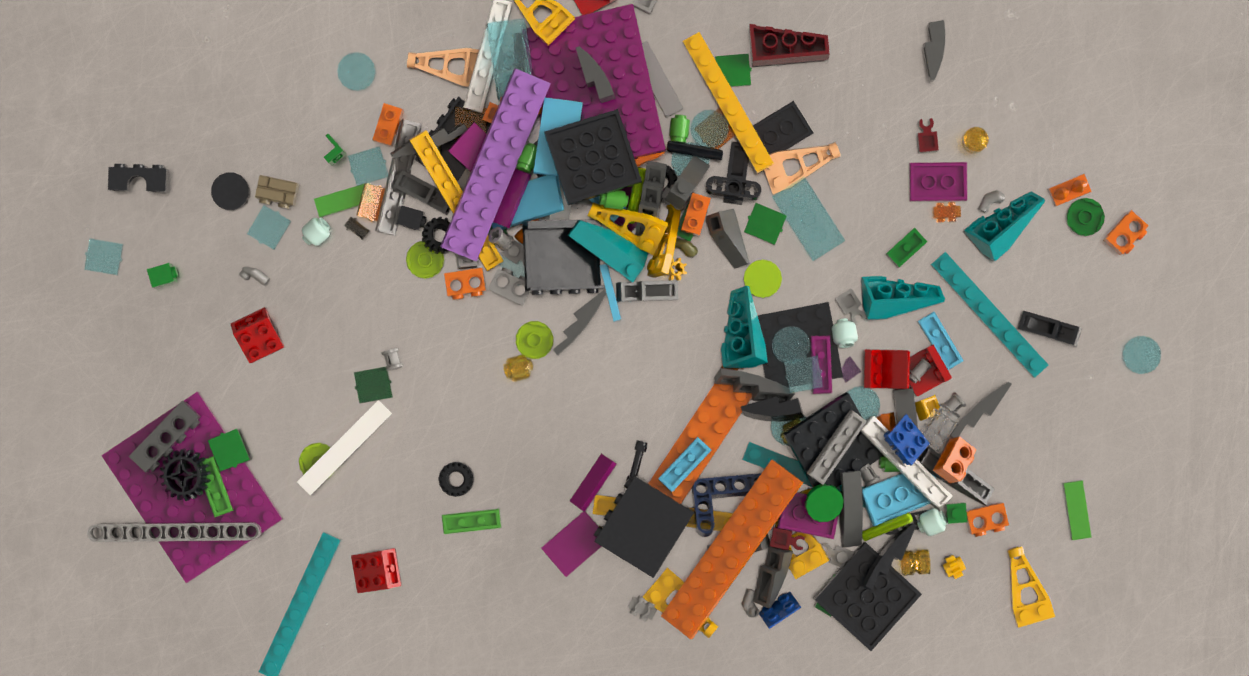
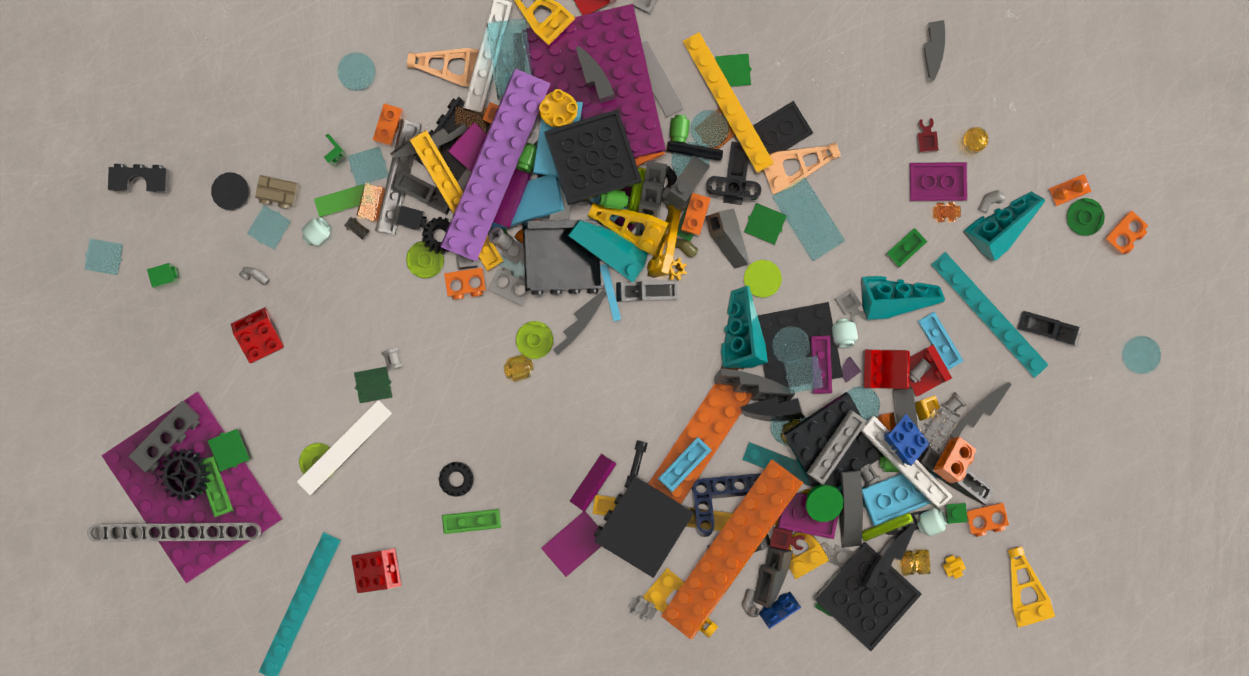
(558, 108): none -> yellow dish
(785, 46): dark red wedge -> none
(1077, 510): bright green tile -> none

